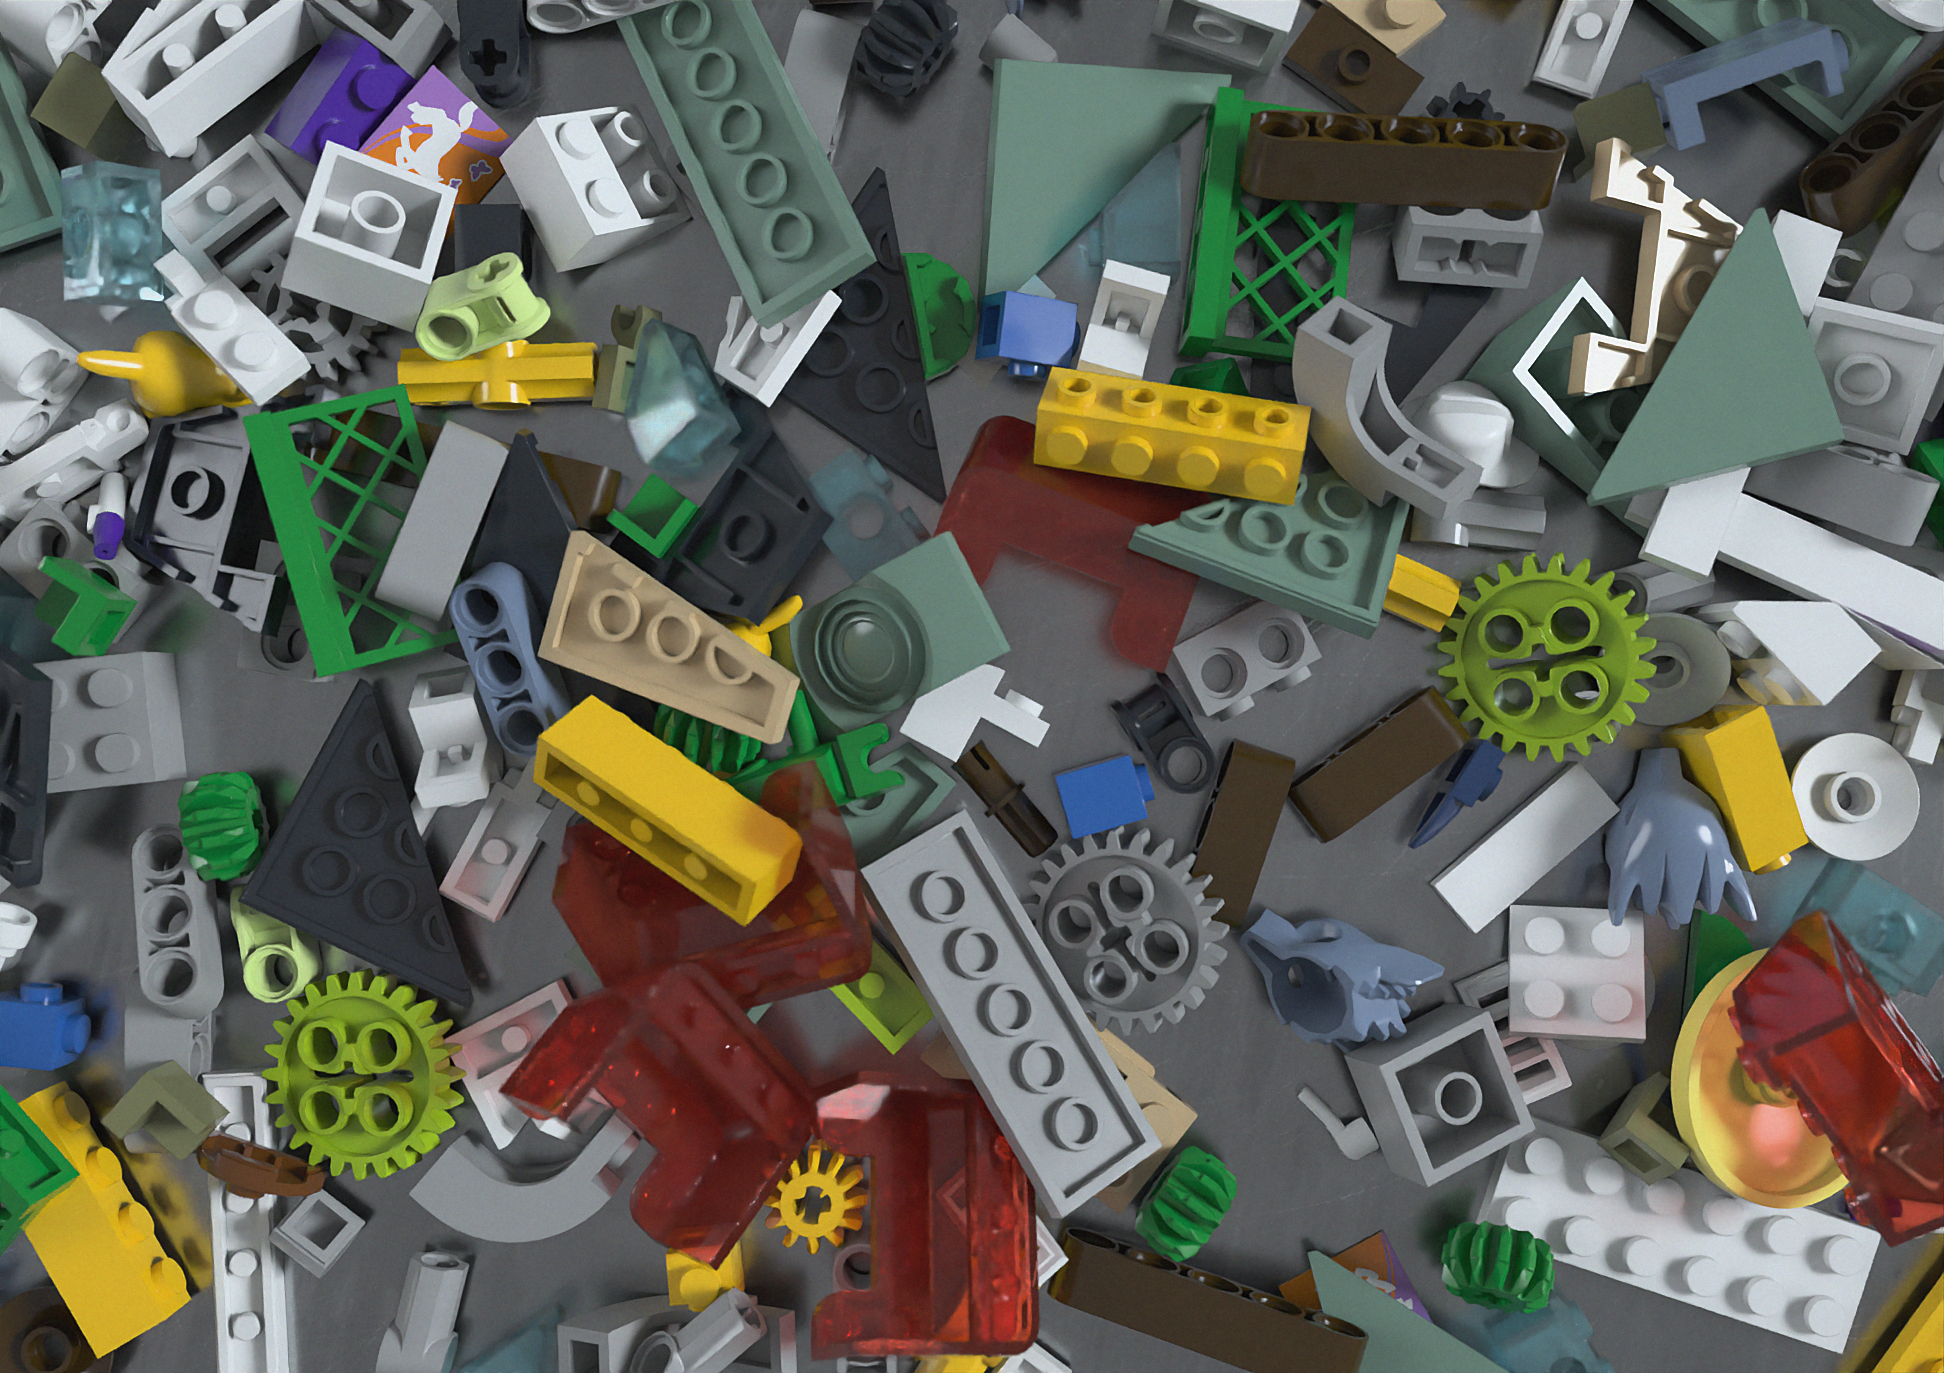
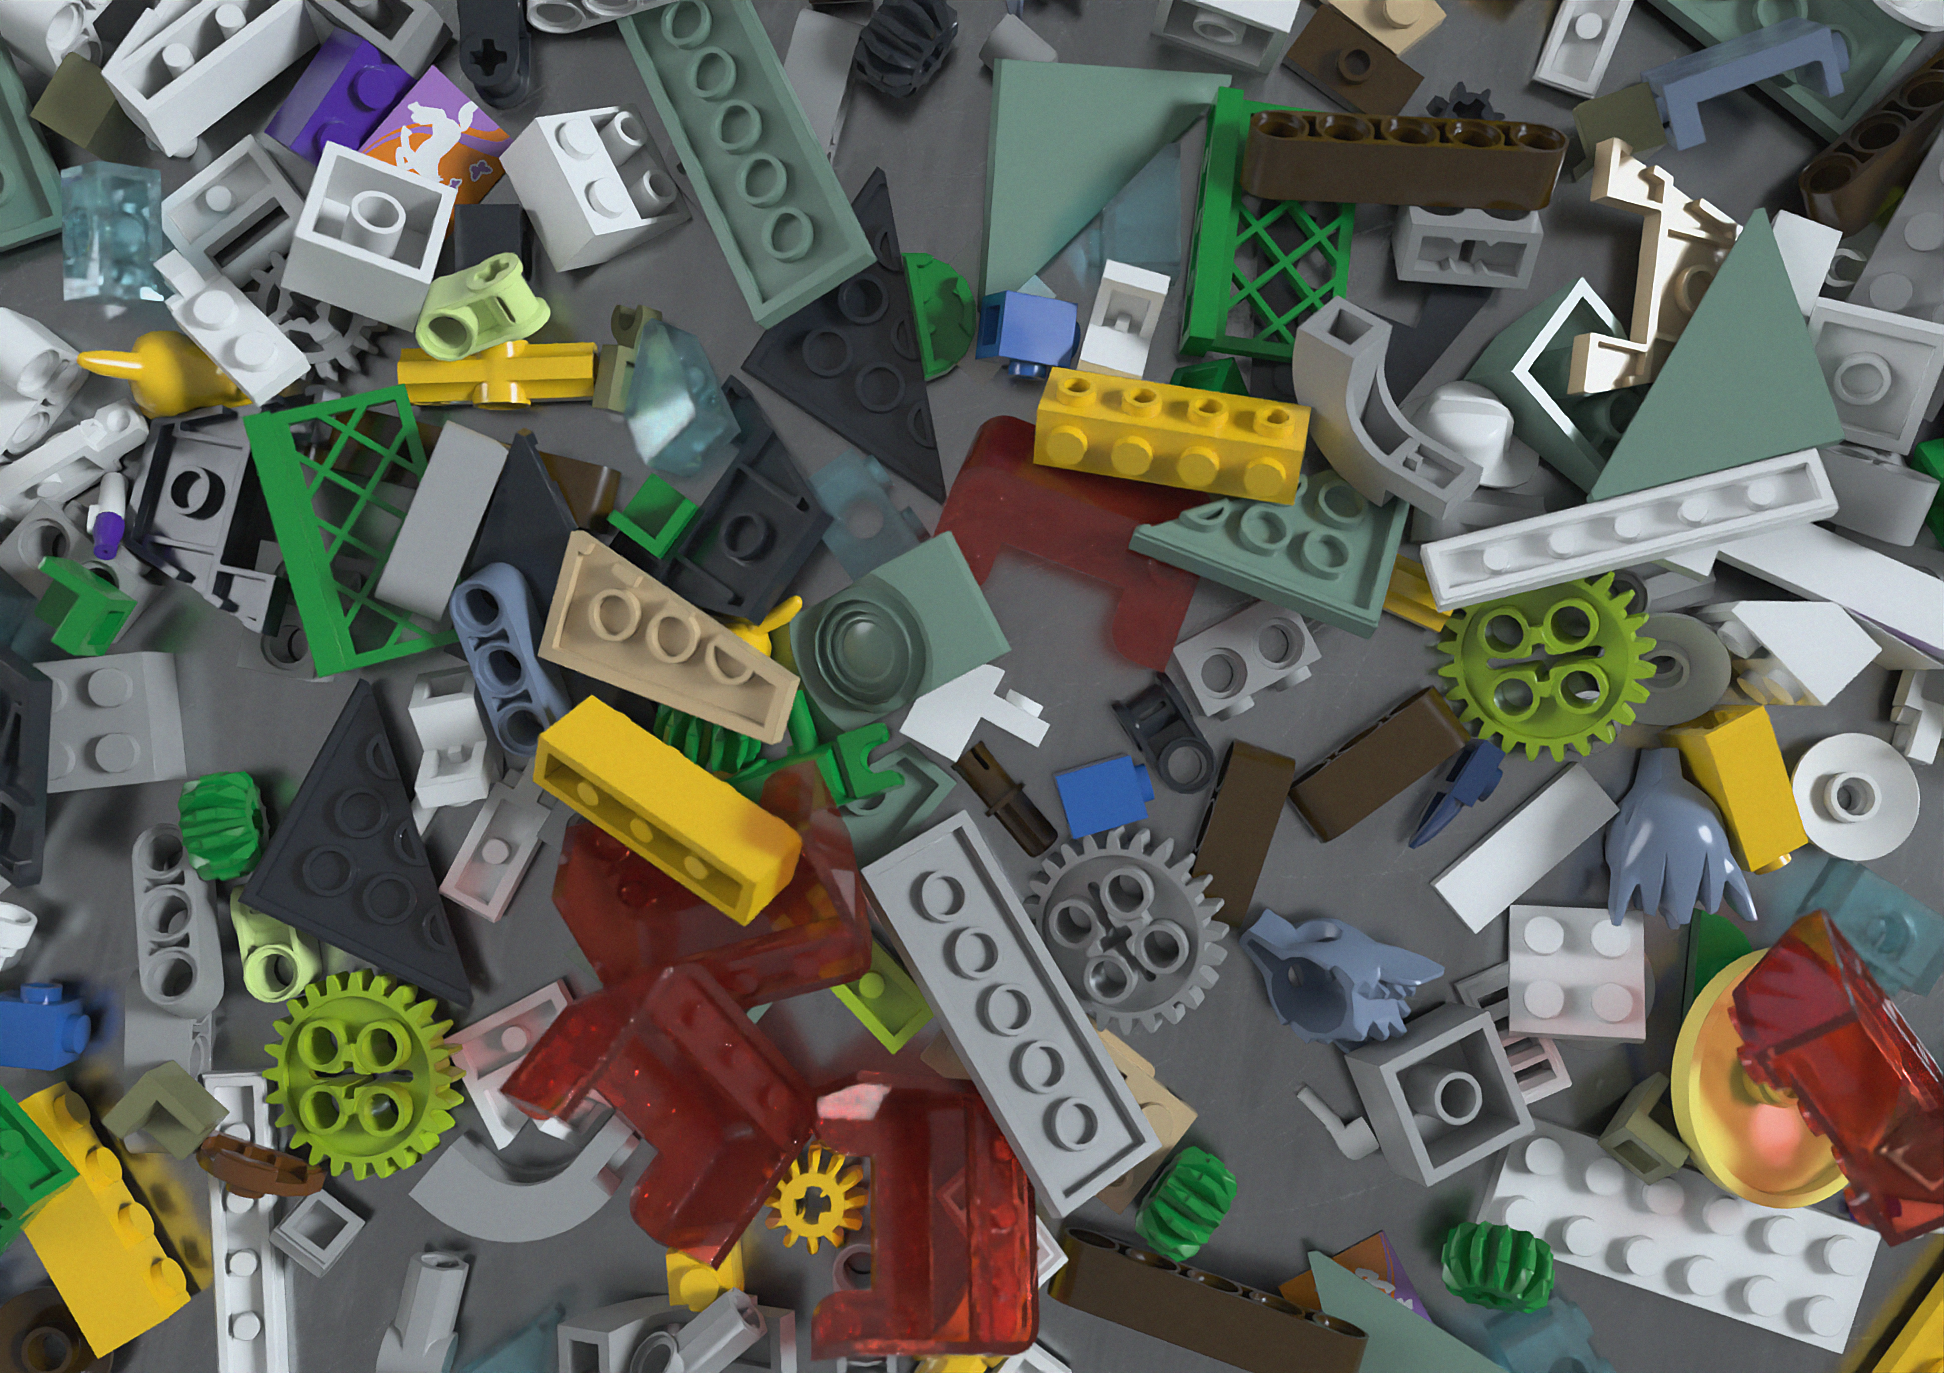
(763, 358): white wing -> none
(1628, 530): none -> white tile

